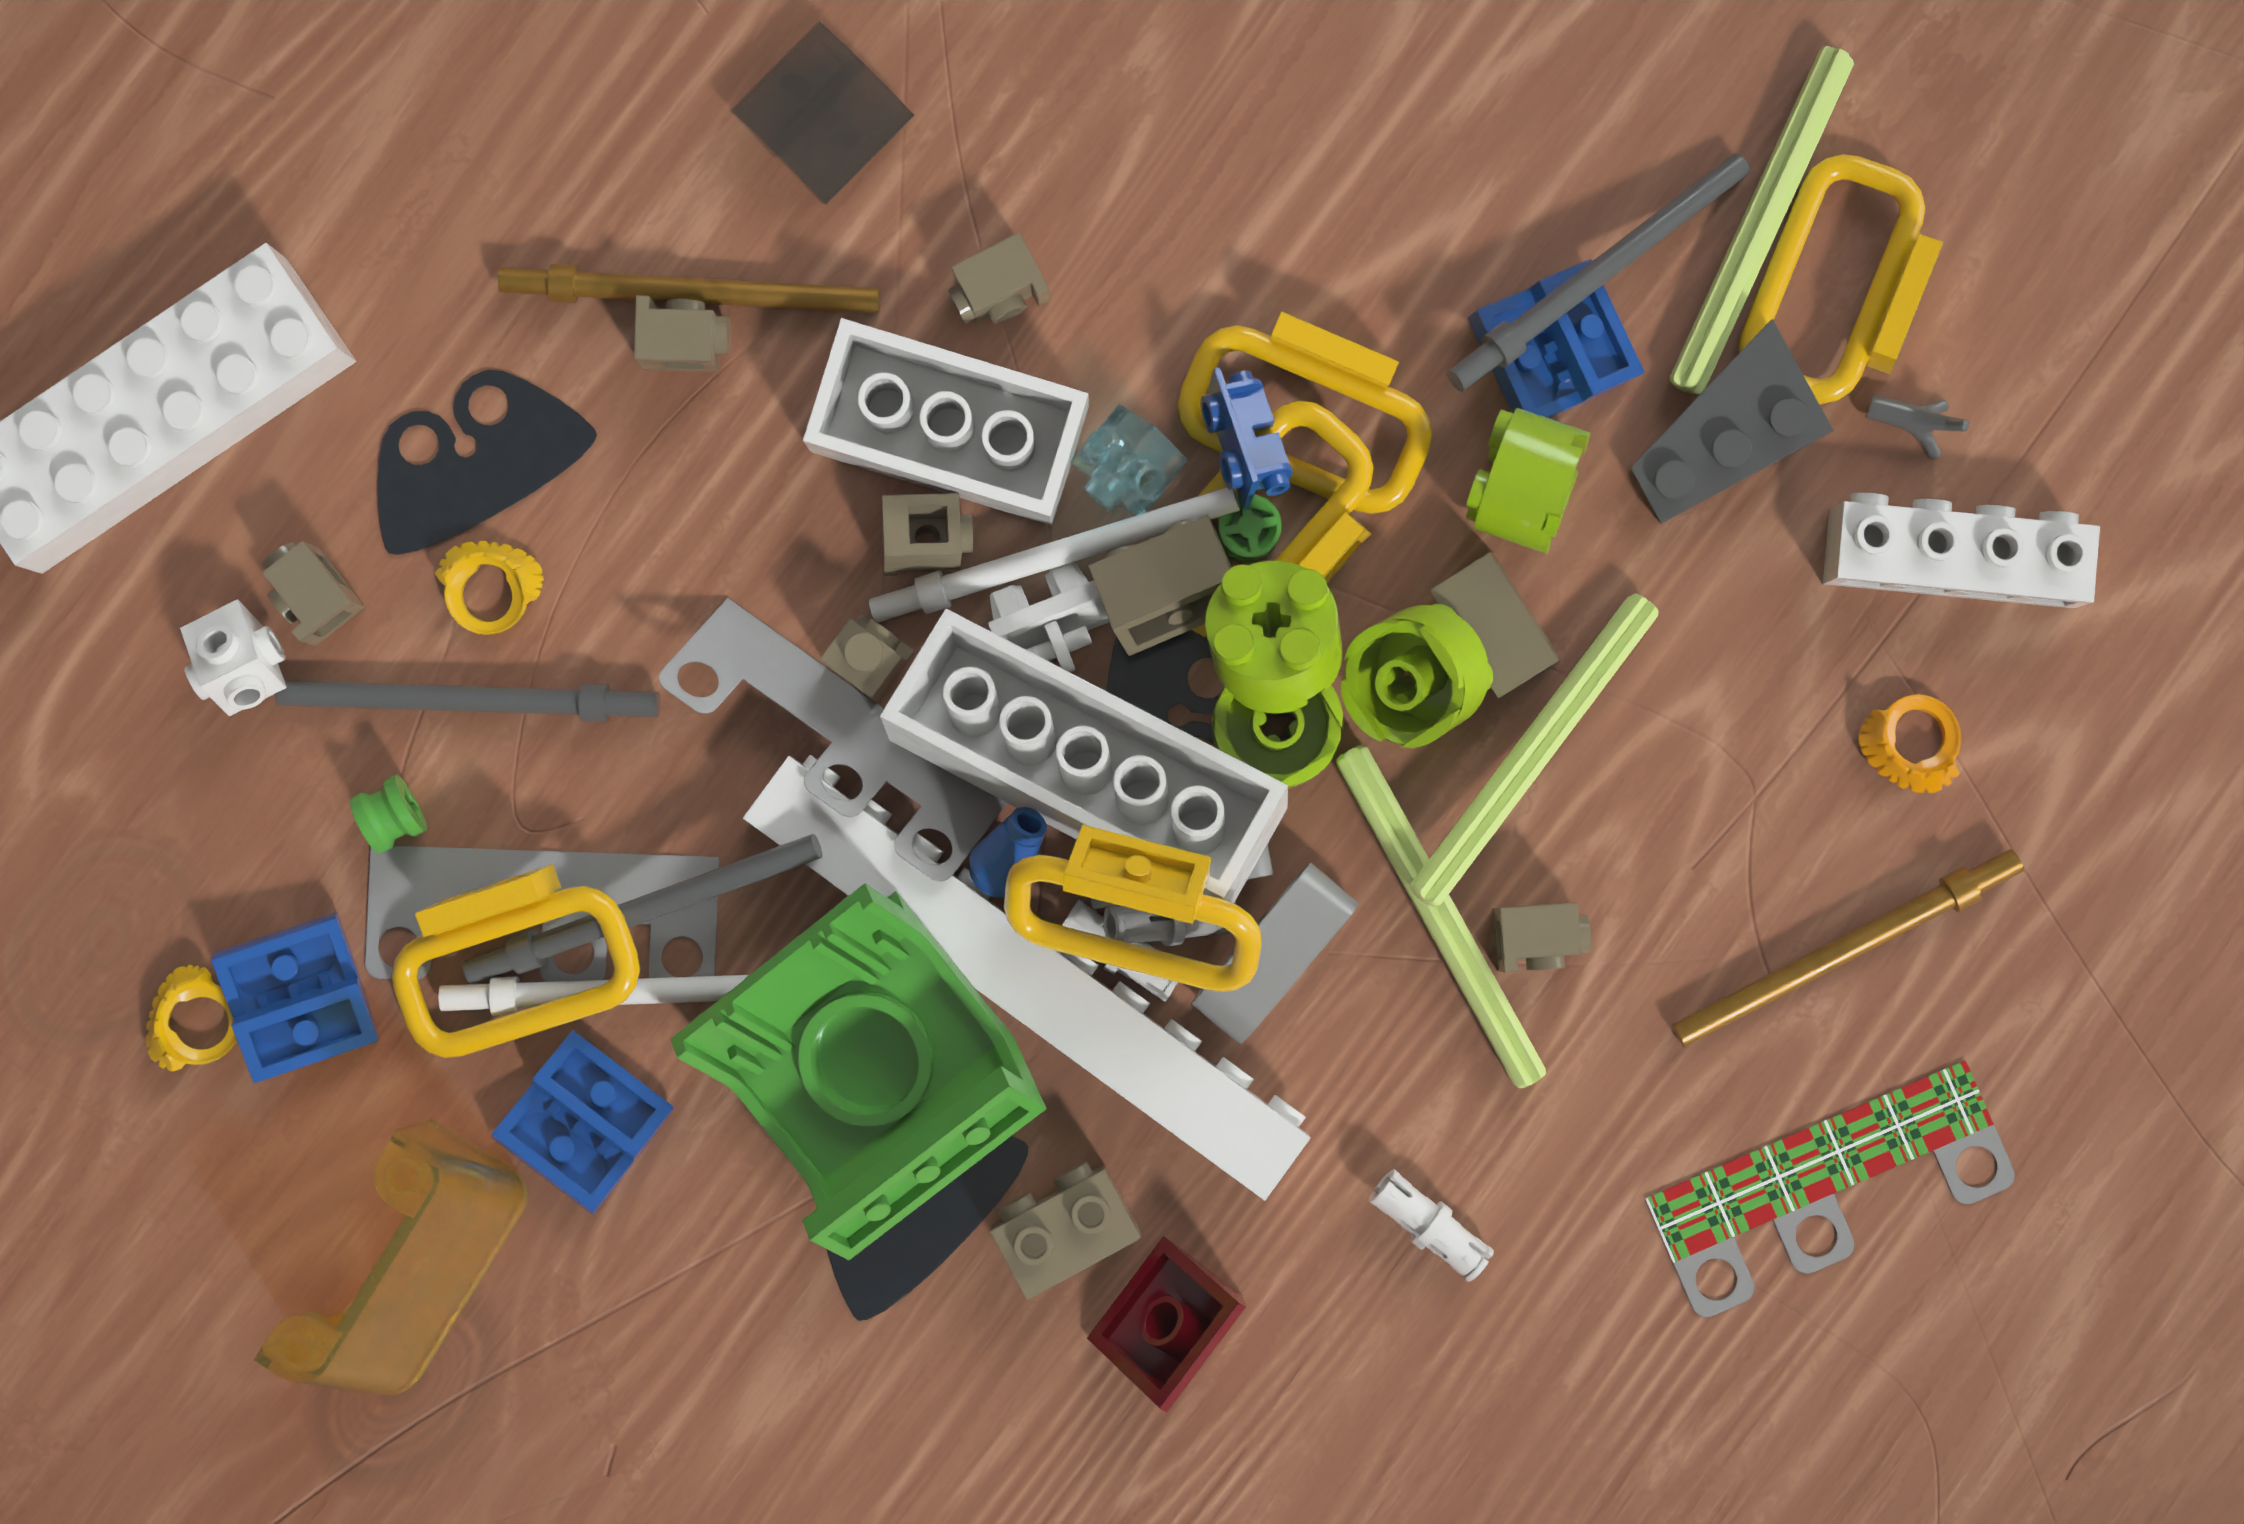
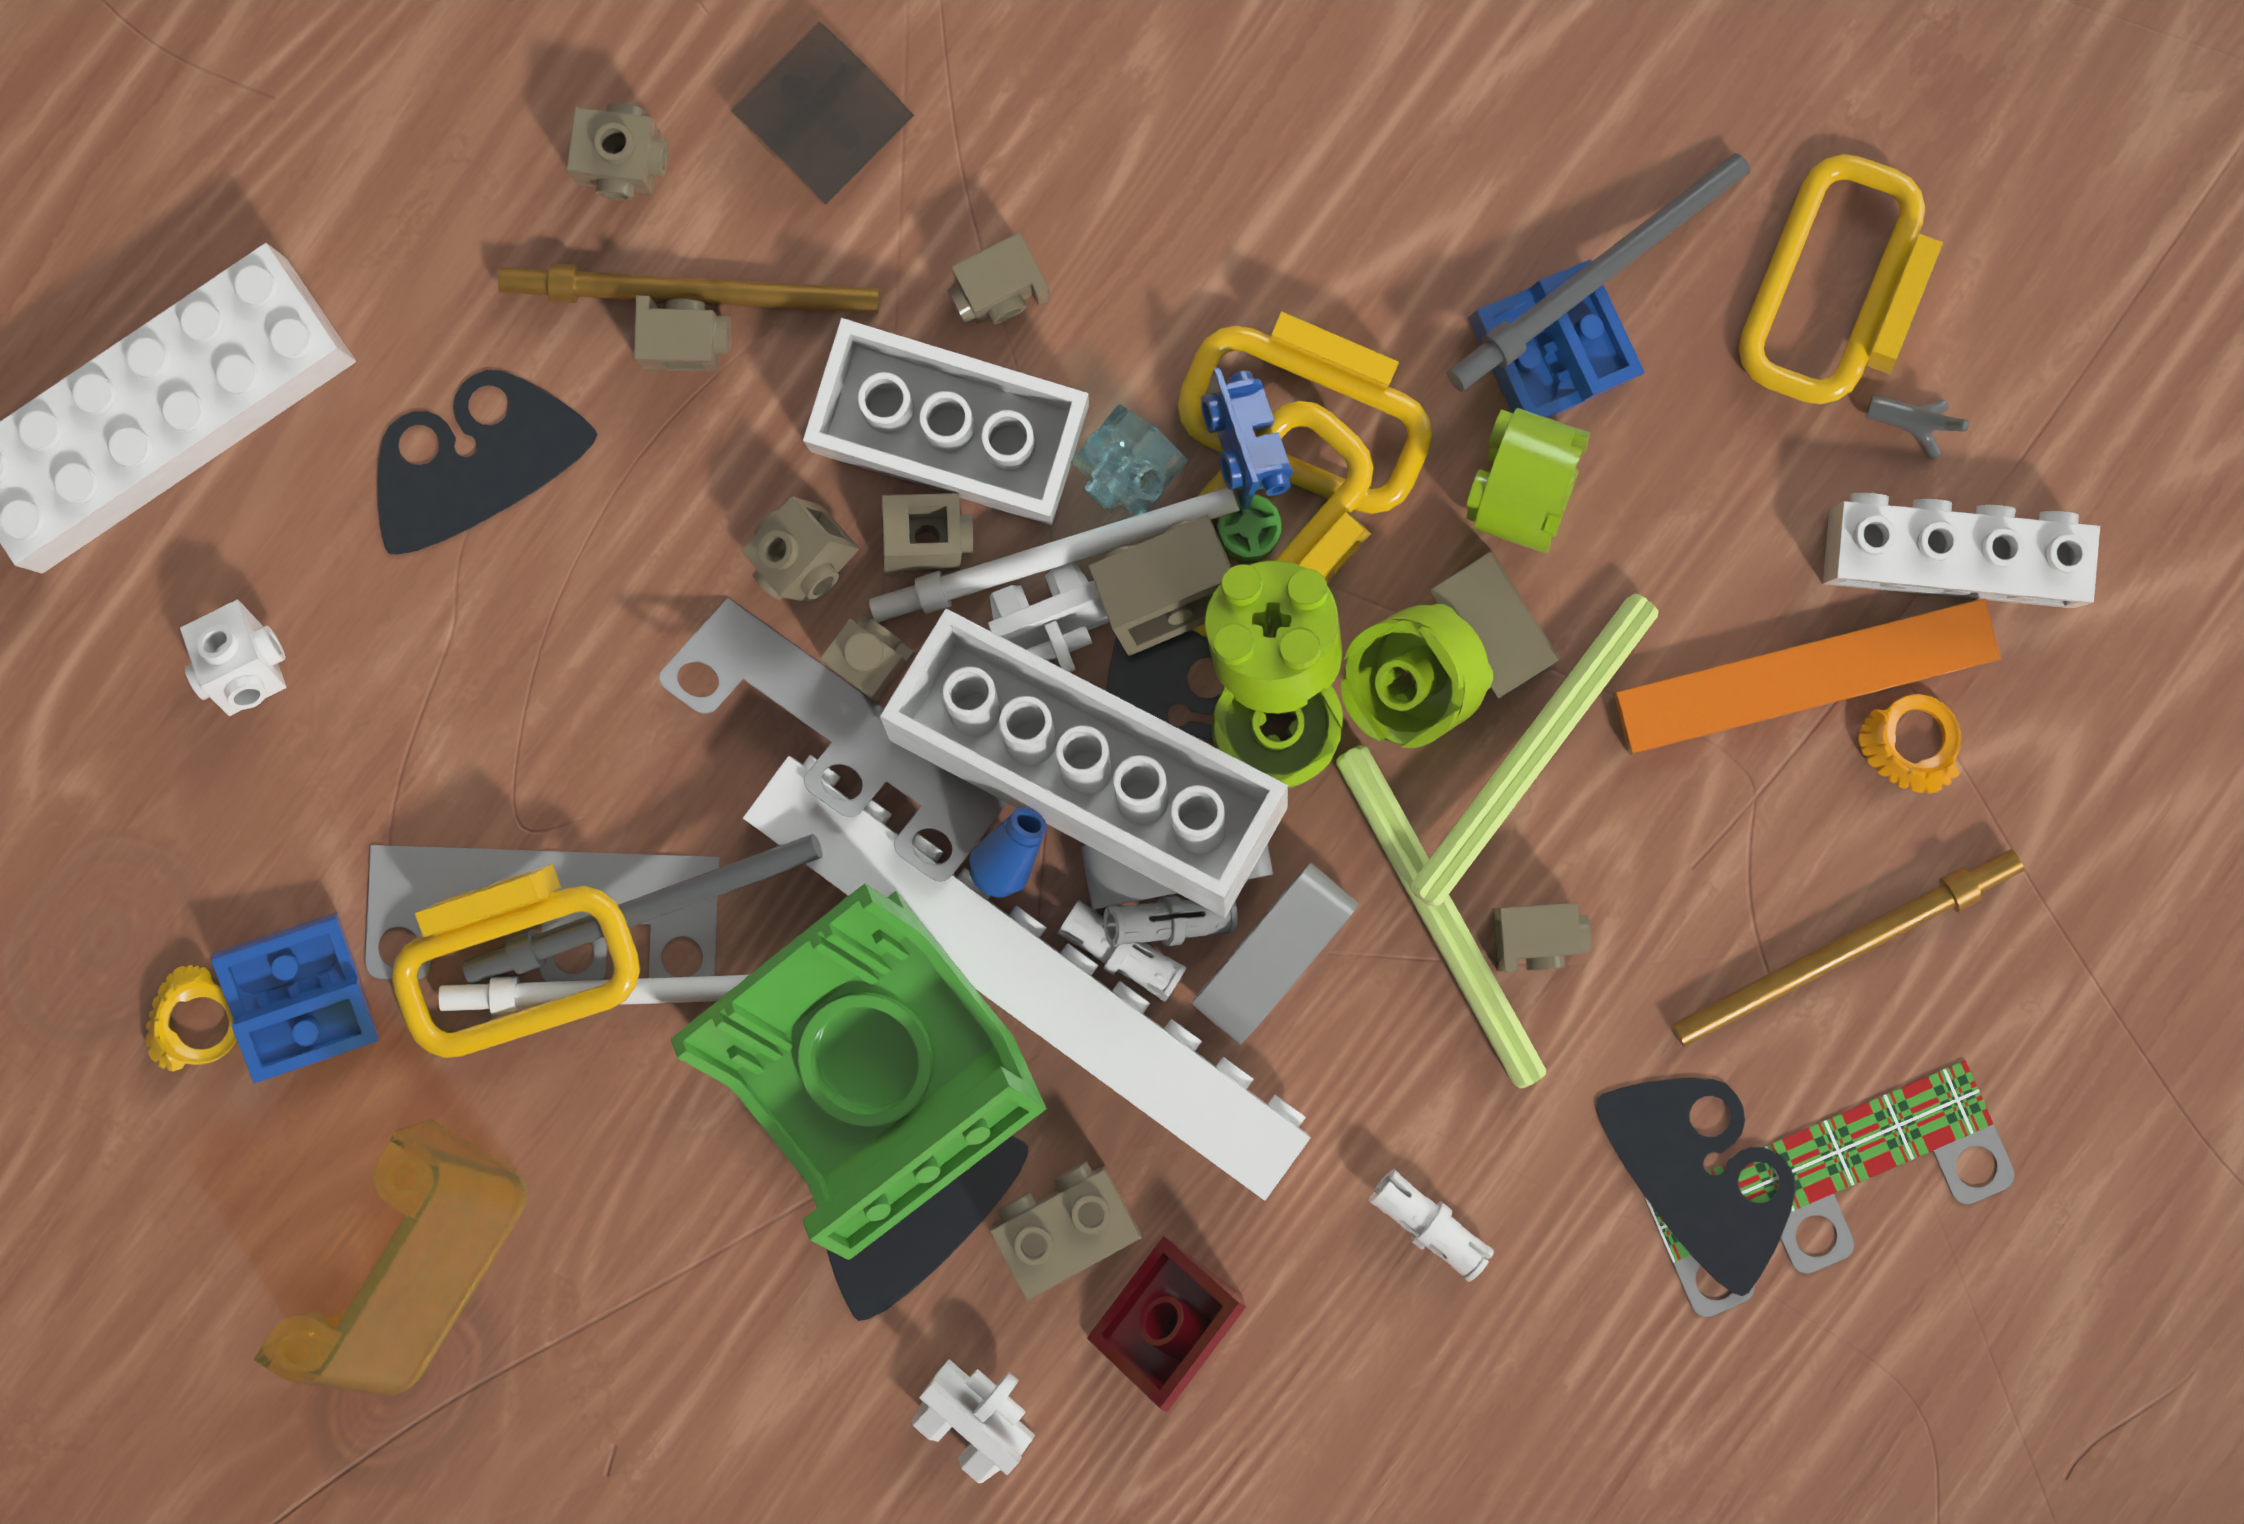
(309, 591): dark tan brick -> none
(388, 814): bright green wheel -> none
(521, 573): yellow piece -> none
(582, 1122): blue slope -> none
(591, 702): dark grey bar -> none
(616, 151): none -> dark tan brick
(799, 551): none -> dark tan brick
(980, 1414): none -> white hips
(1141, 878): yellow bar -> none
(1702, 1210): none -> black piece
(1733, 429): dark grey wing -> none
(1761, 220): yellowish green axle -> none
(1807, 676): none -> orange tile

